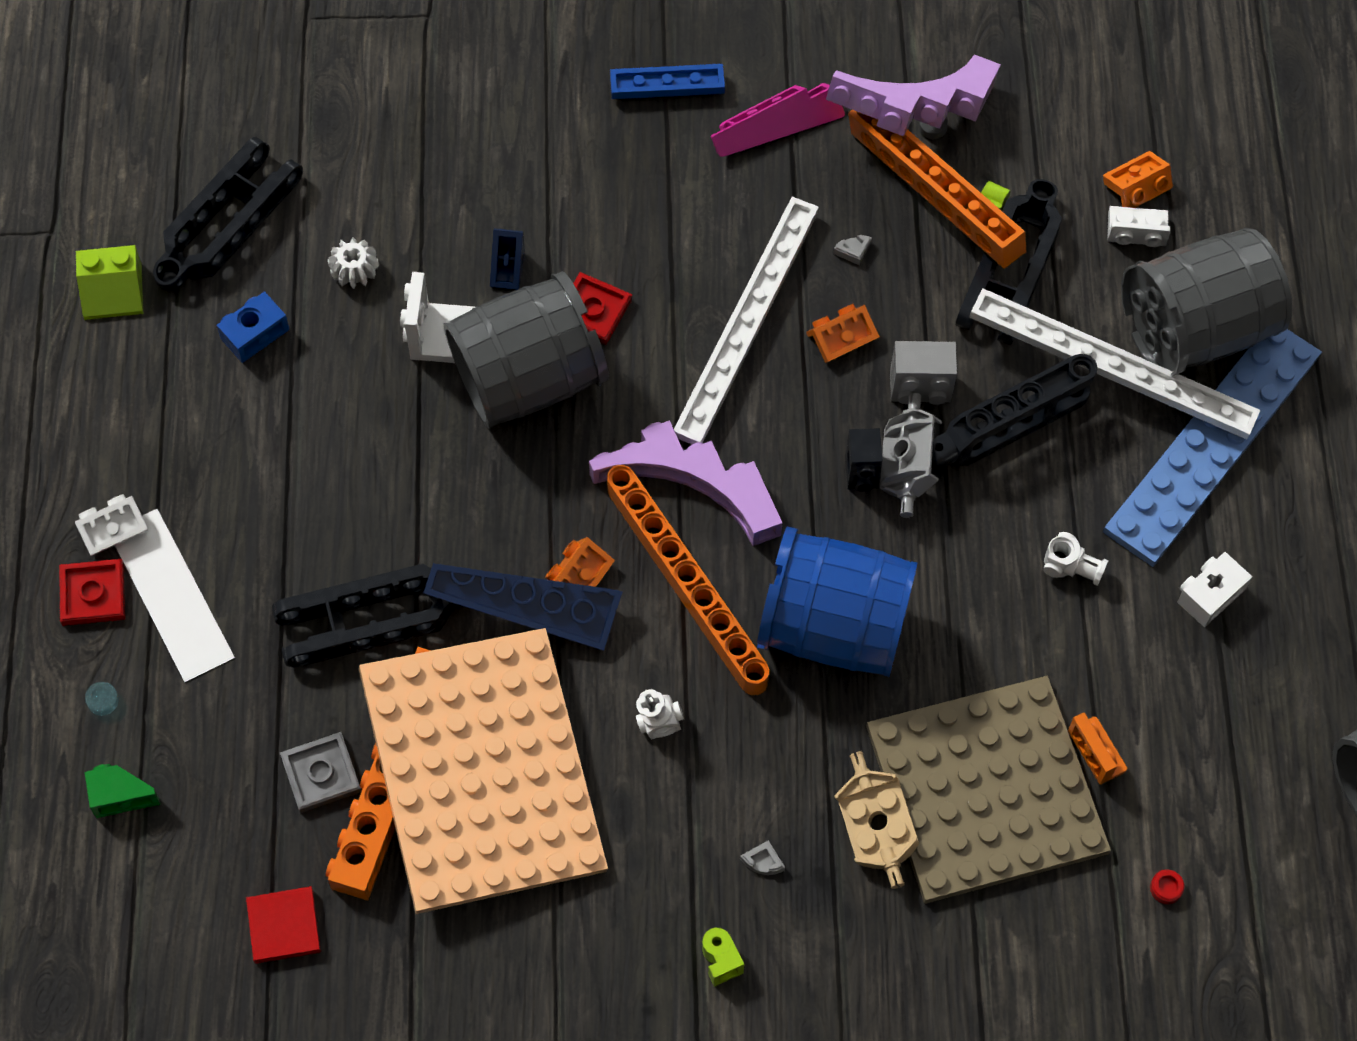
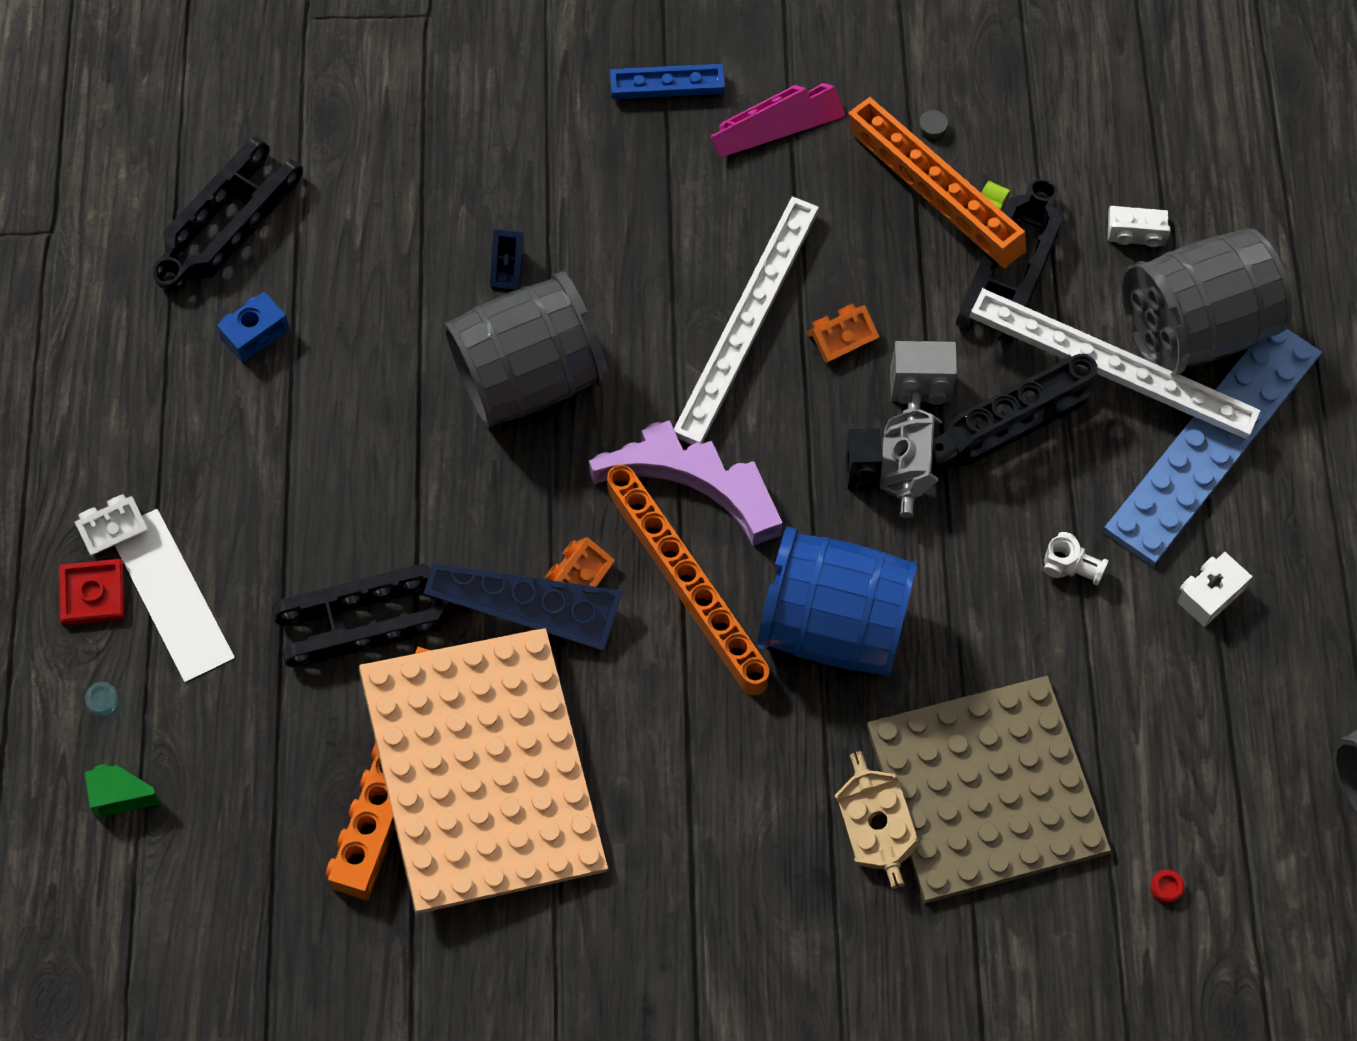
(109, 282): lime slope -> none
(283, 924): red tile -> none
(320, 772): flat silver tile -> none
(353, 262): white gear -> none
(425, 321): white bracket -> none
(604, 305): red tile -> none
(658, 714): white connector -> none
(722, 952): lime leg -> none
(763, 860): light grey tile -> none
(853, 248): light grey tile -> none
(927, 102): lavender arch -> none
(1096, 748): orange bracket -> none
(1140, 179): orange bracket -> none

